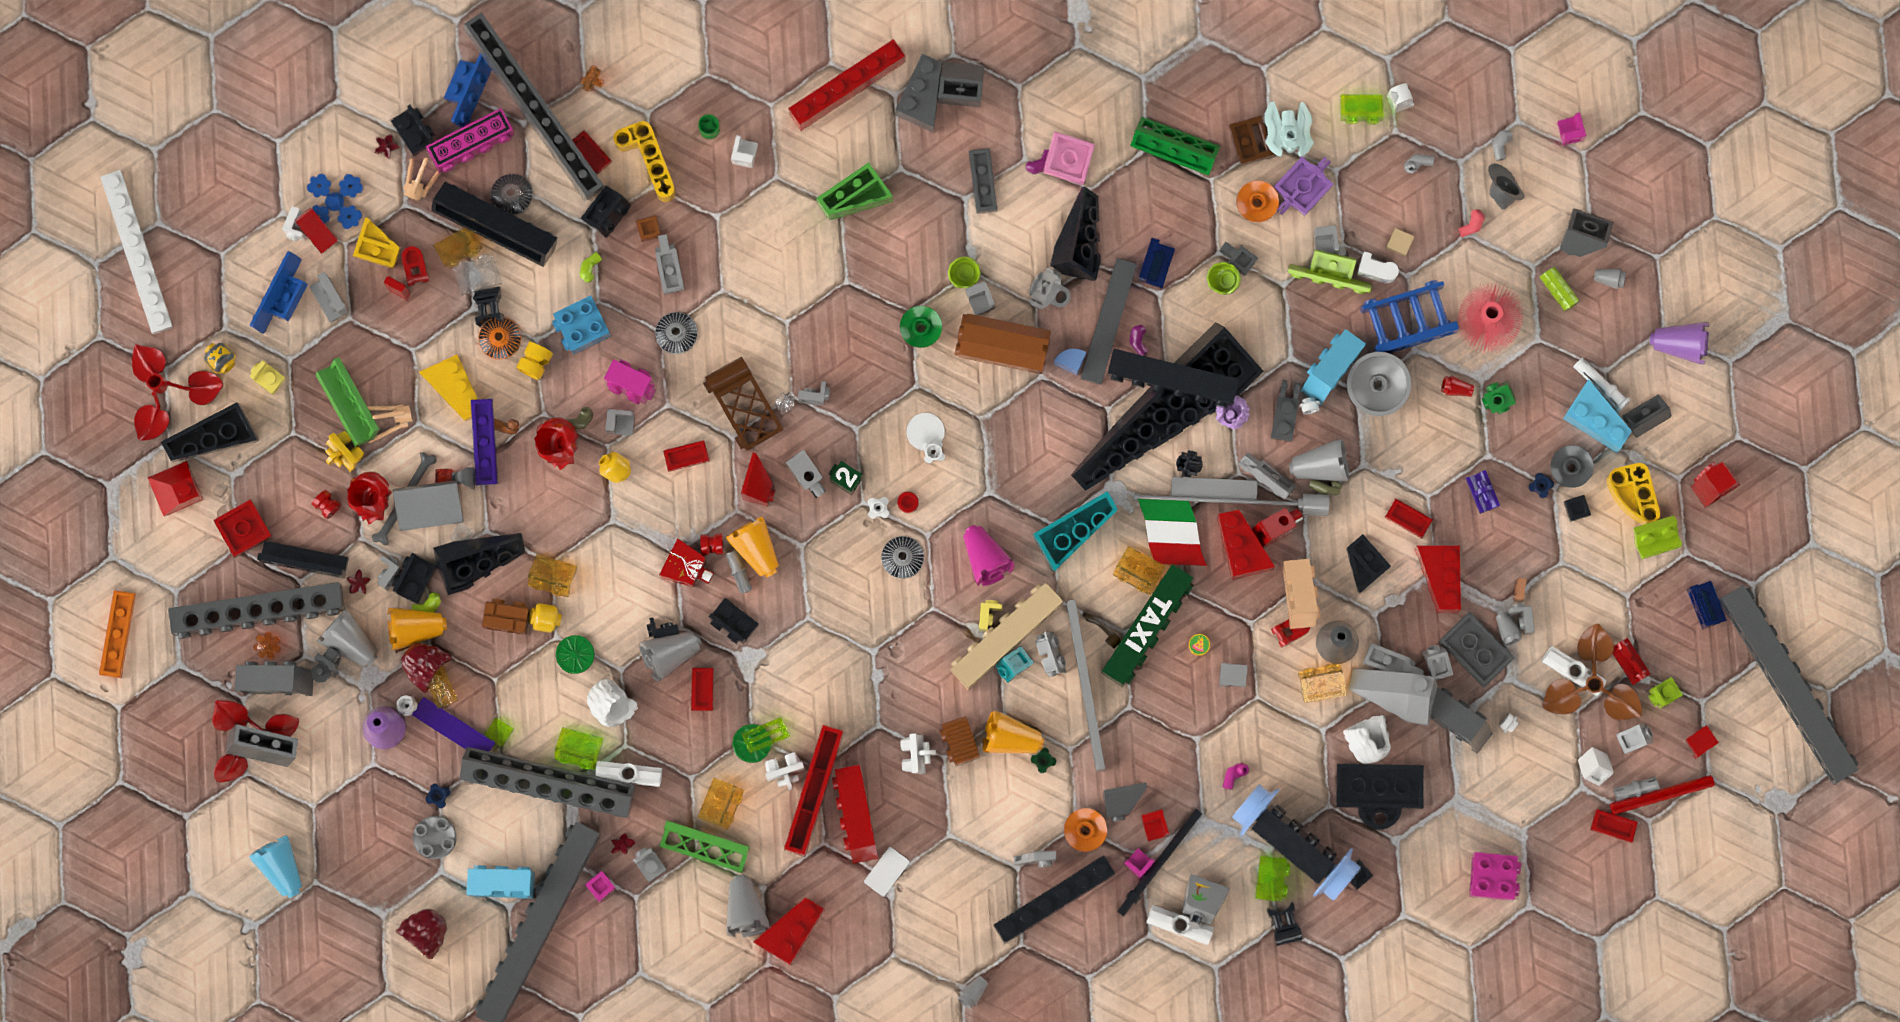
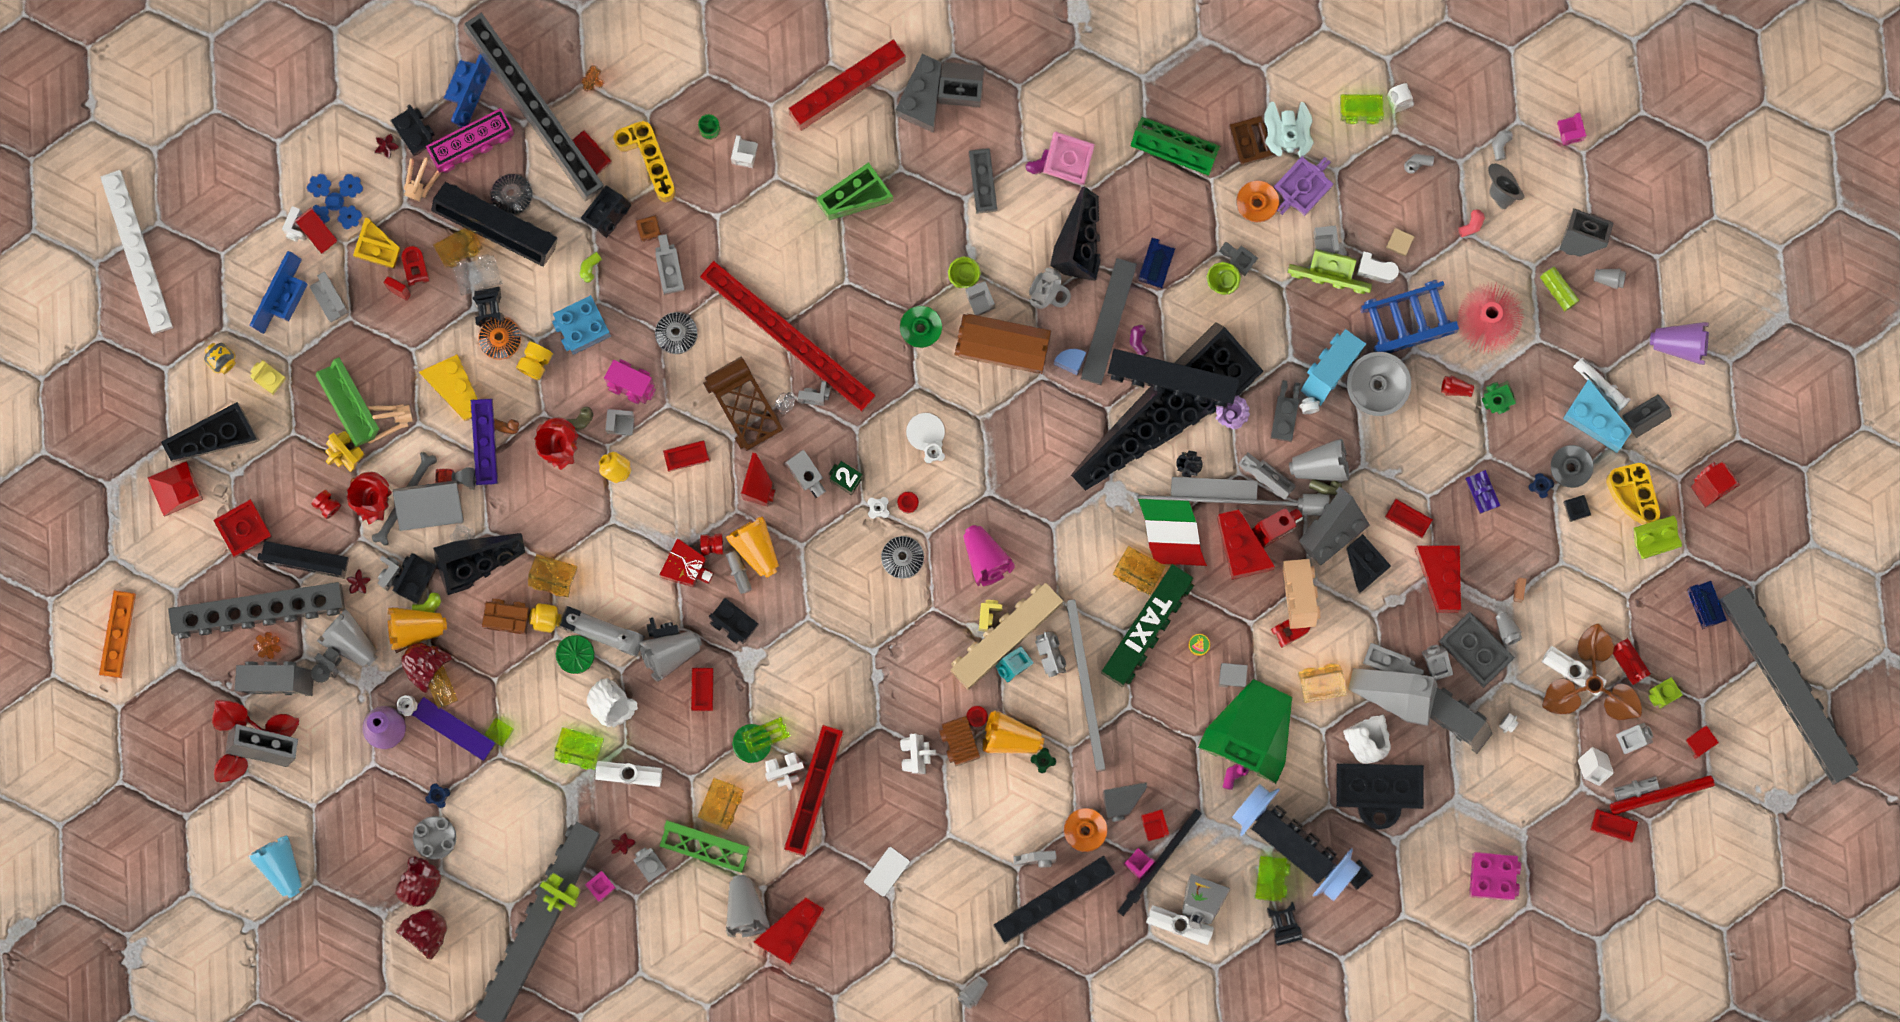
(146, 366): red plant -> none
(418, 883): none -> dark red hair
(501, 882): medium azure wedge -> none
(547, 782): dark grey brick -> none
(552, 885): none -> lime hips
(601, 631): none -> light grey piece
(787, 336): none -> red plate
(856, 814): red wedge -> none
(977, 716): none -> red tile
(1069, 532): teal wedge -> none
(1112, 640): dark brown piece -> none
(1252, 731): none -> green wedge
(1332, 648): dark grey cone -> none
(1334, 528): none -> dark grey wedge
(1526, 620): light grey bracket -> none

